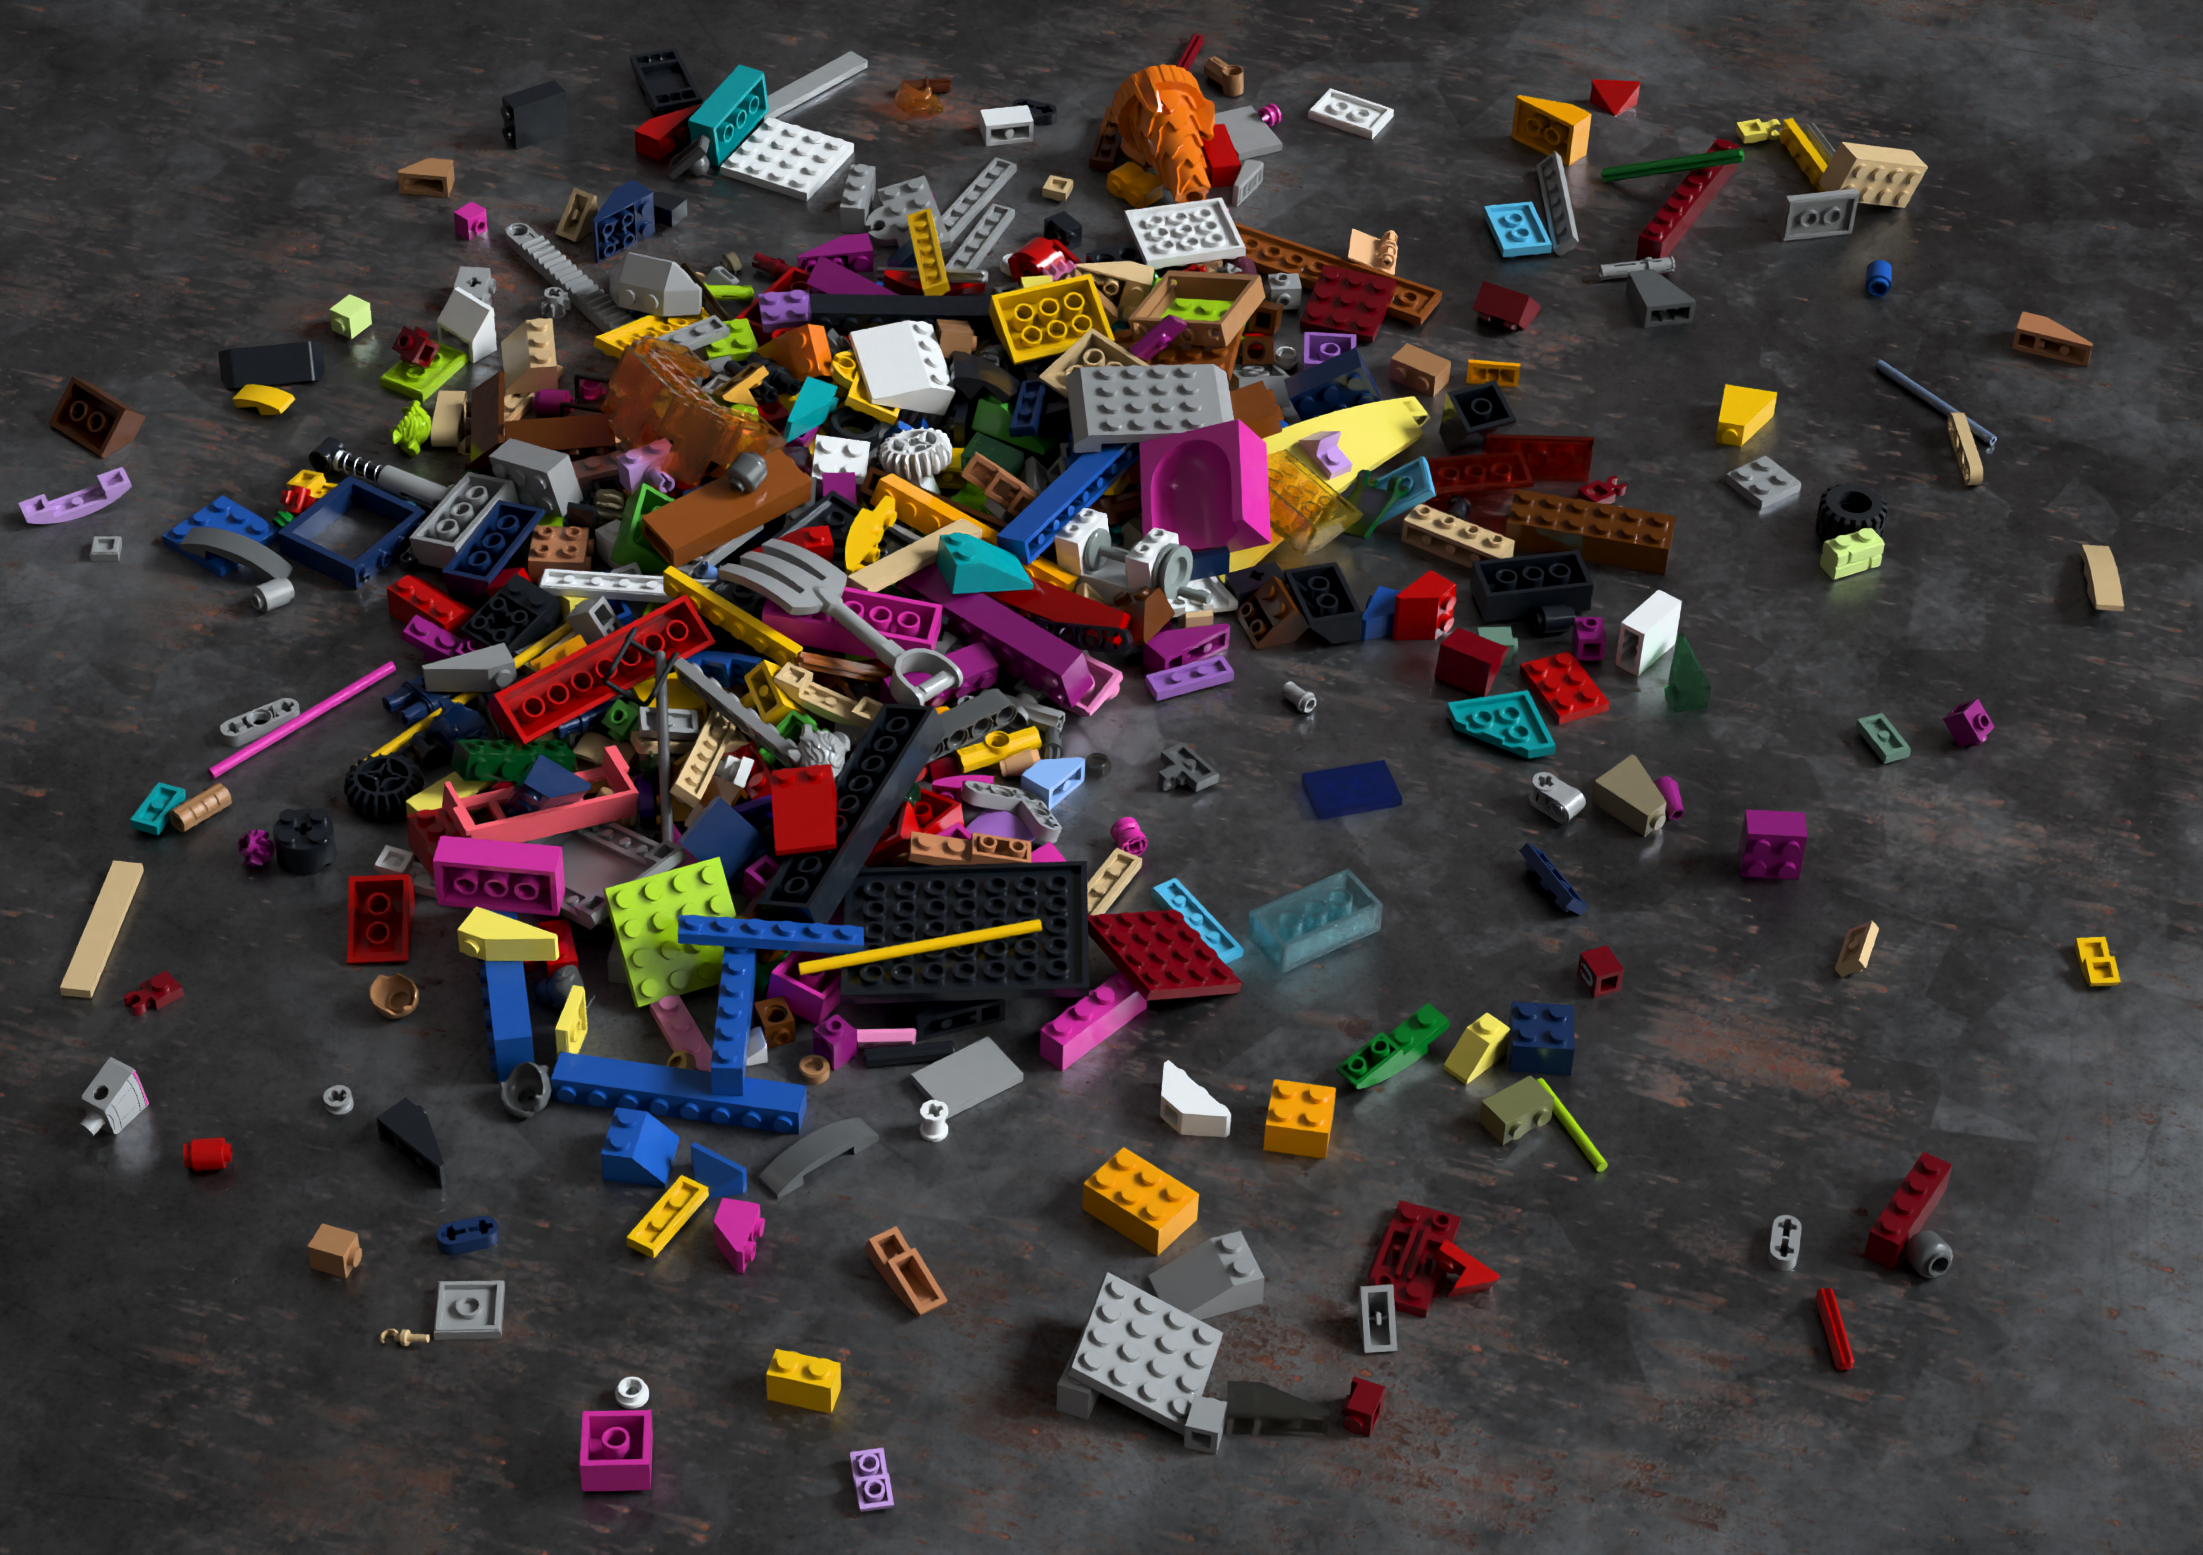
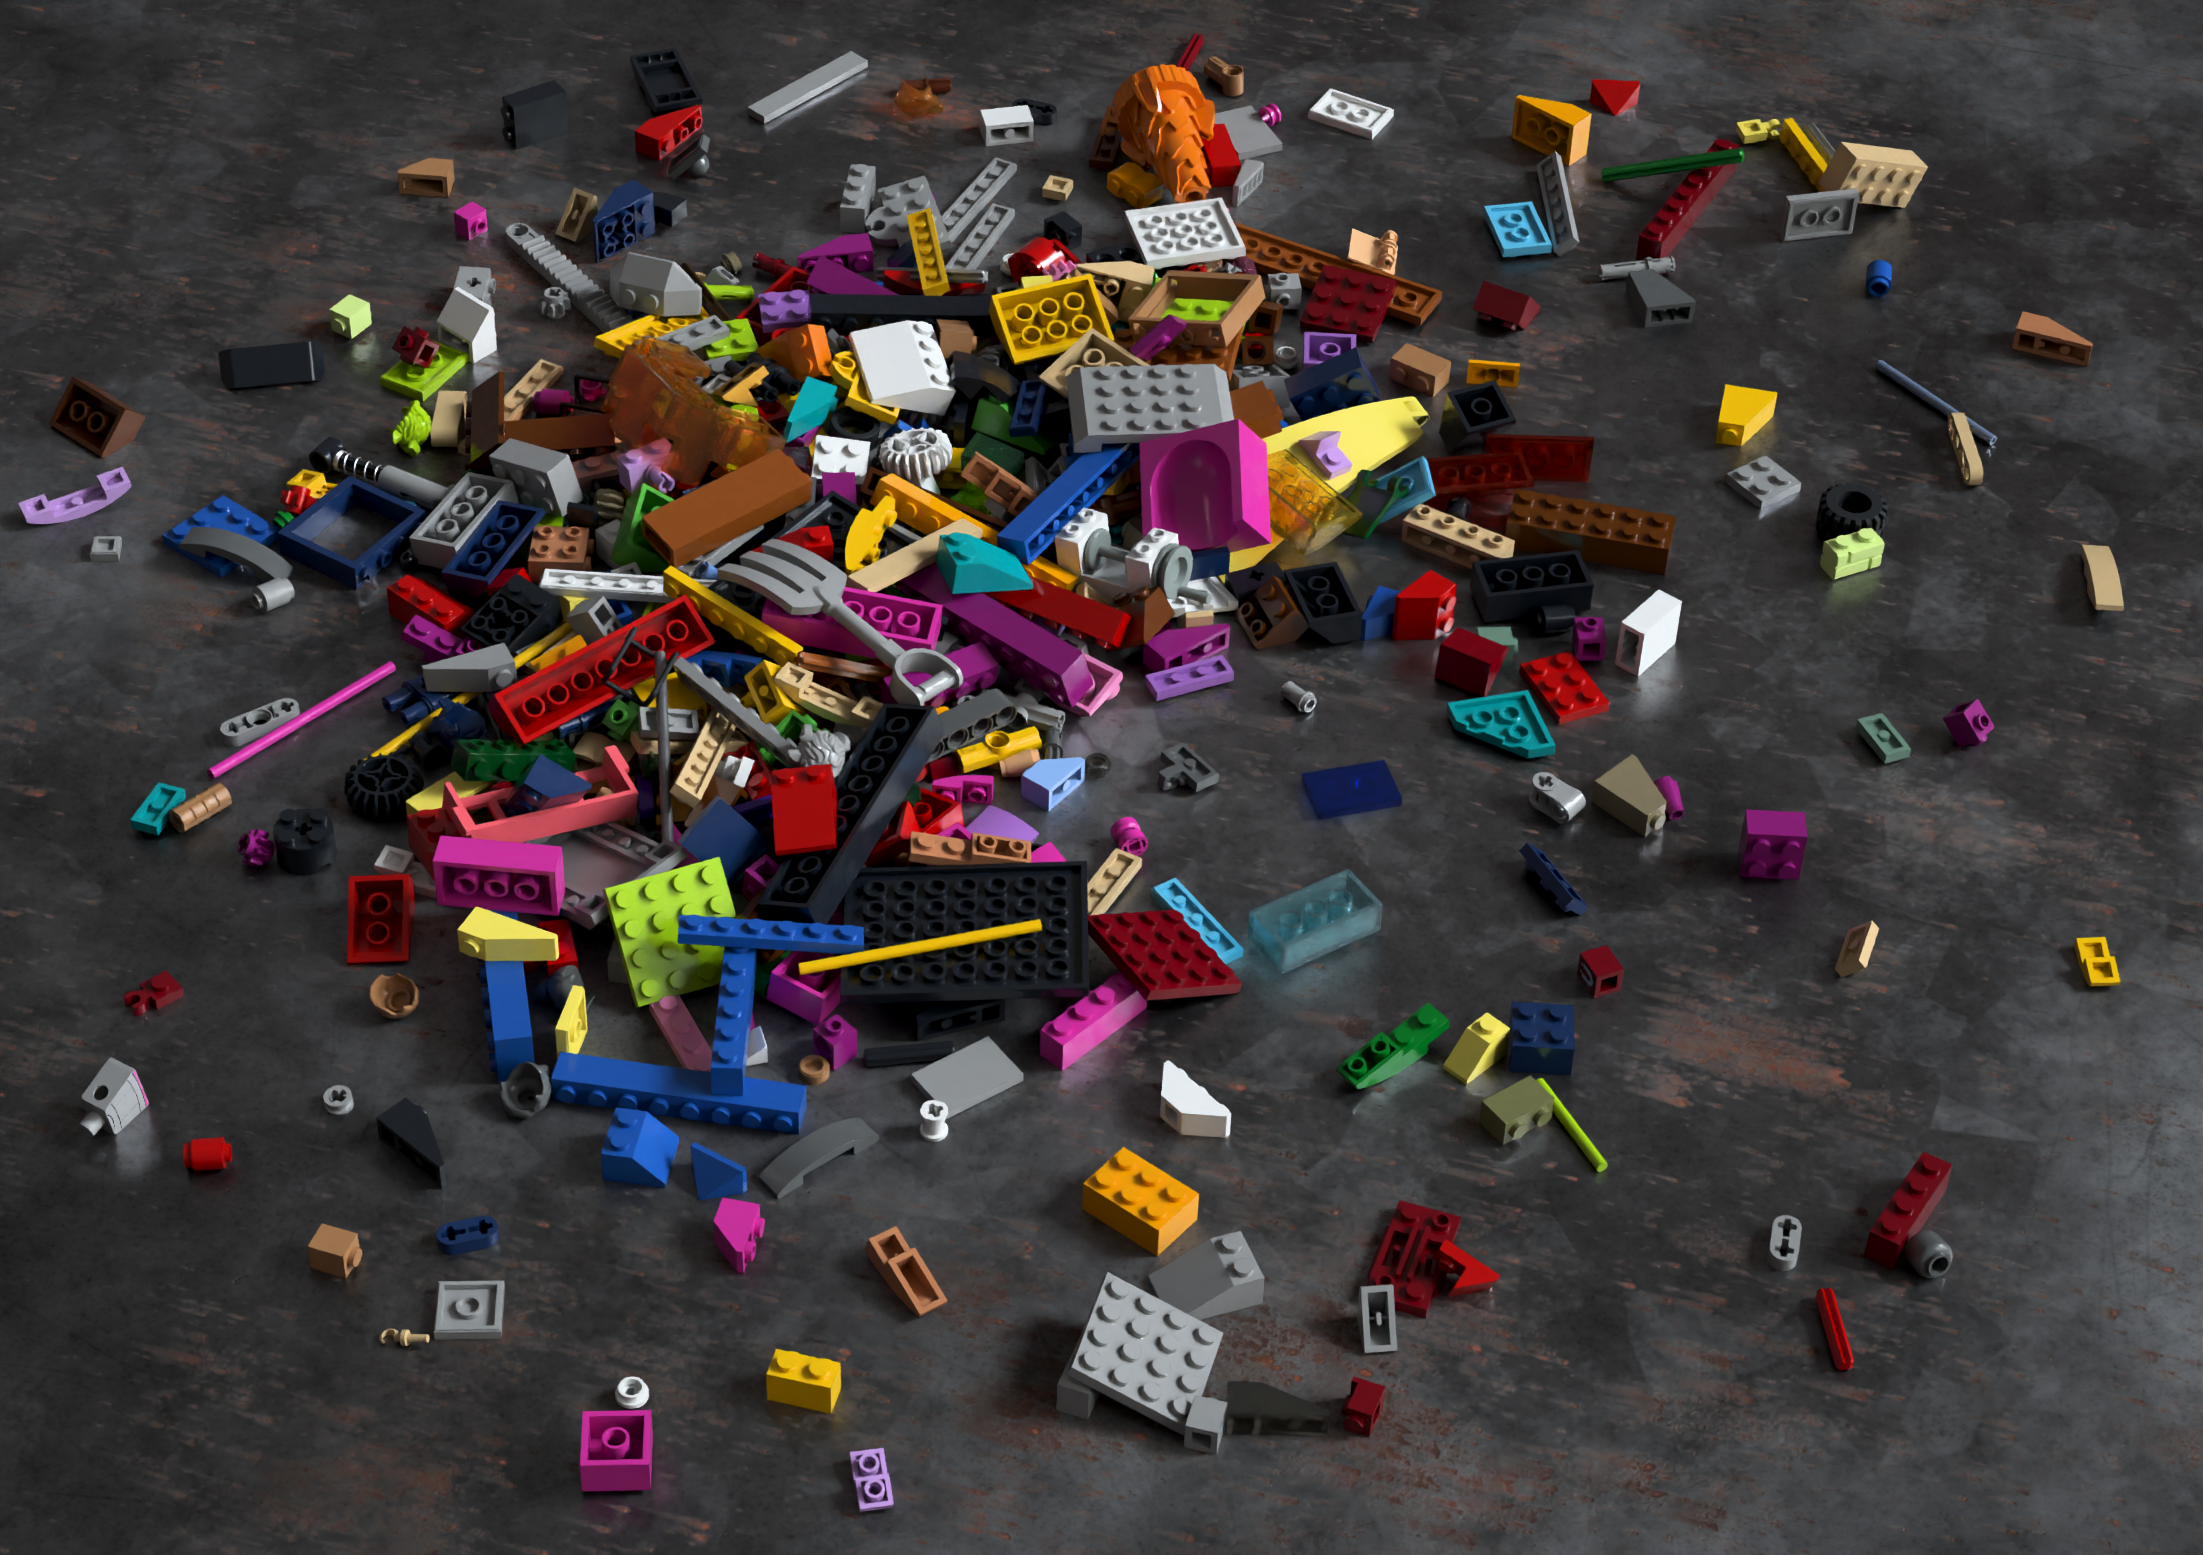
(102, 929): tan tile -> none
(266, 399): yellow slope -> none
(530, 358): tan slope -> none
(667, 1216): yellow plate -> none
(682, 1059): medium nougat tile -> none
(730, 112): teal brick -> none
(747, 472): dark grey head -> none
(775, 1021): reddish brown brick -> none
(787, 159): white plate -> none
(885, 1037): bright pink tile -> none
(1023, 802): light grey beam -> none
(1079, 635): black beam -> none
(1299, 1119): light orange brick -> none
(1601, 492): dark red plate -> none
(1687, 683): clear green slope -> none

